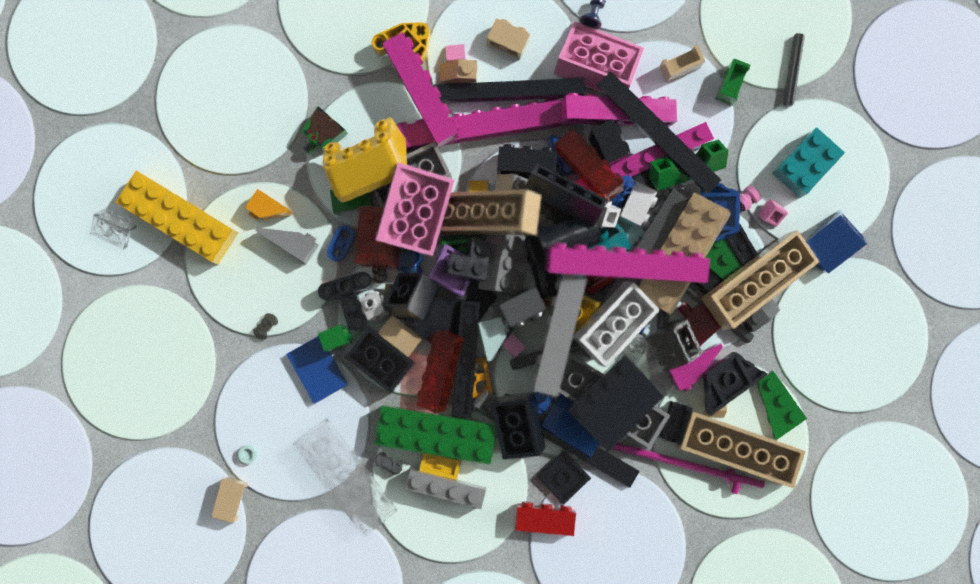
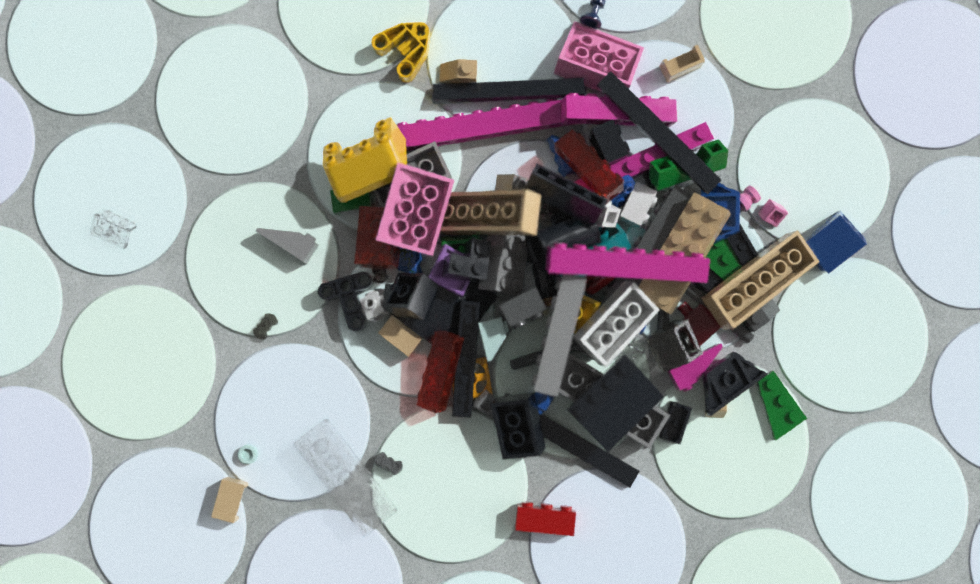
(177, 217): yellow brick -> none
(265, 207): light orange slope -> none
(317, 370): blue tile -> none
(321, 130): torso -> none
(335, 338): green brick -> none
(339, 242): blue plate -> none
(380, 360): black brick -> none
(421, 90): dark pink brick -> none
(435, 434): green brick -> none
(440, 466): yellow plate -> none
(446, 488): light grey brick -> none
(455, 52): bright pink slope -> none
(481, 185): yellow slope -> none
(508, 38): tan brick -> none
(513, 345): bright pink slope -> none
(523, 160): black brick -> none
(563, 477): black tile -> none
(567, 428): blue tile -> none
(728, 475): dark pink piece -> none
(732, 81): green panel -> none
(742, 449): tan brick -> none
(793, 69): dark grey axle -> none
(808, 162): teal brick -> none

